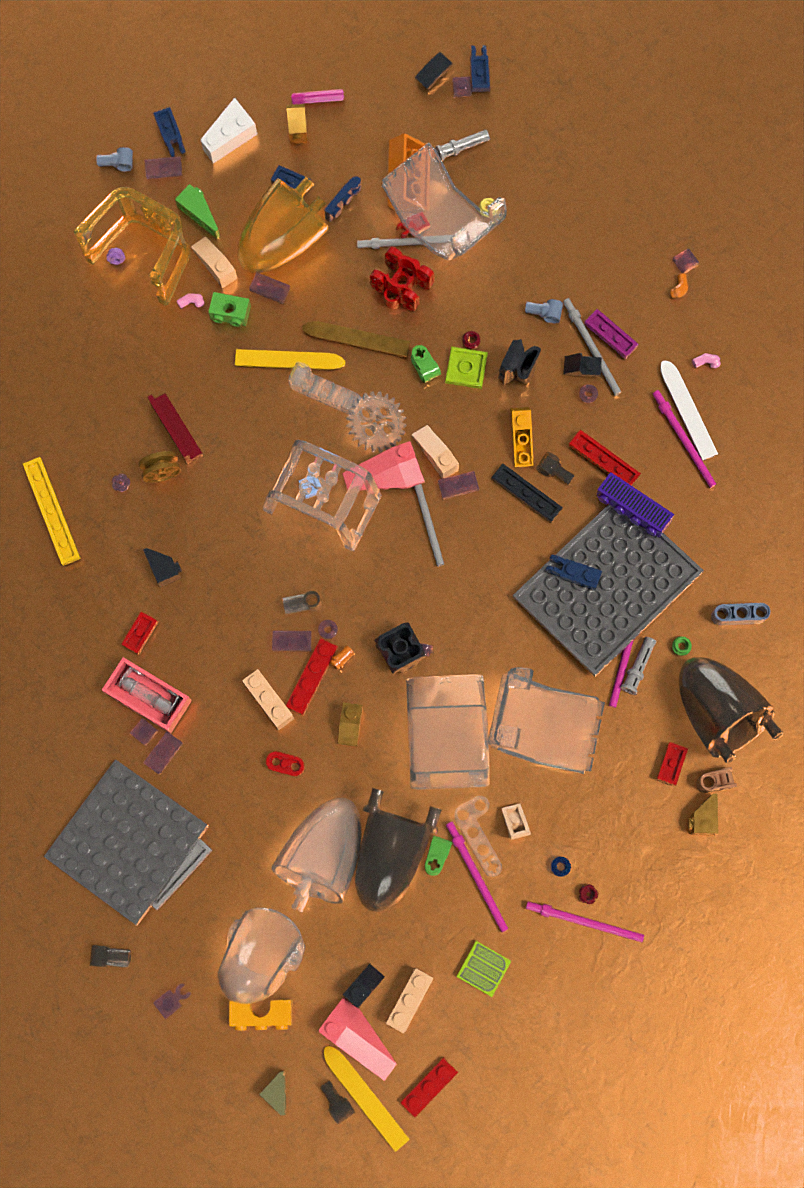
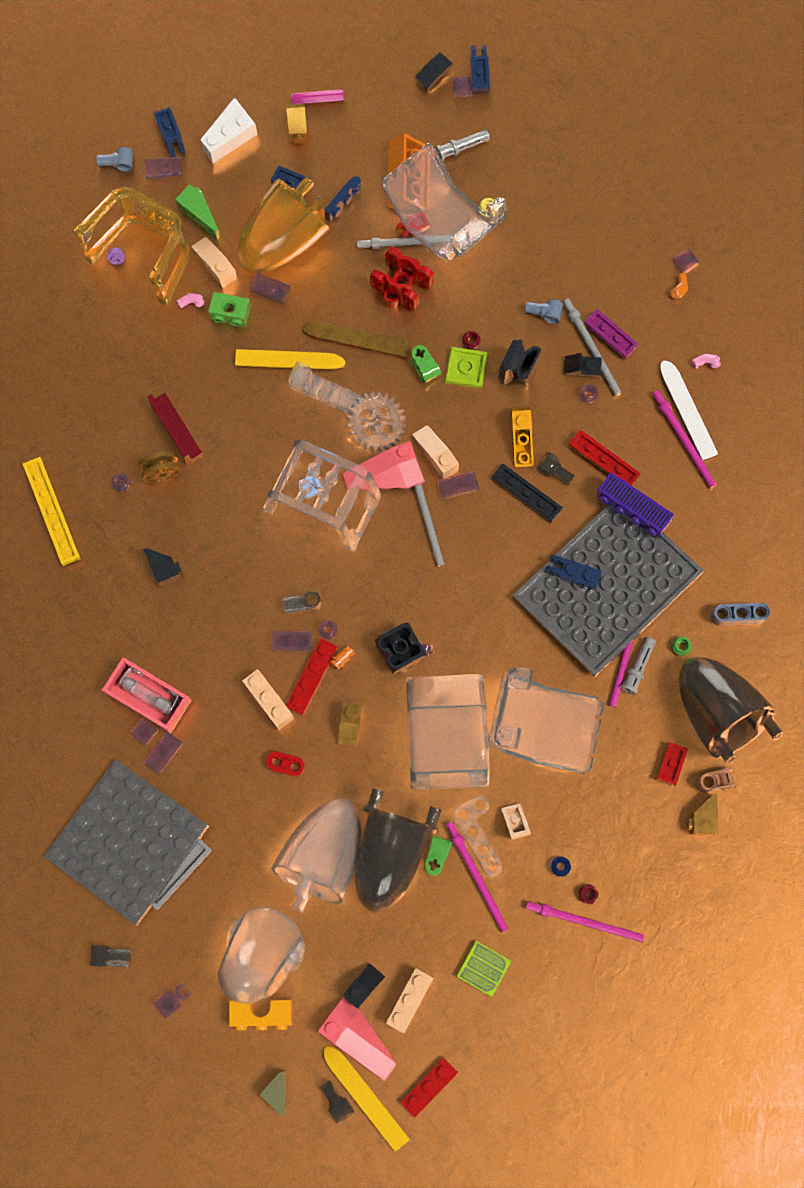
(139, 633): red plate -> none

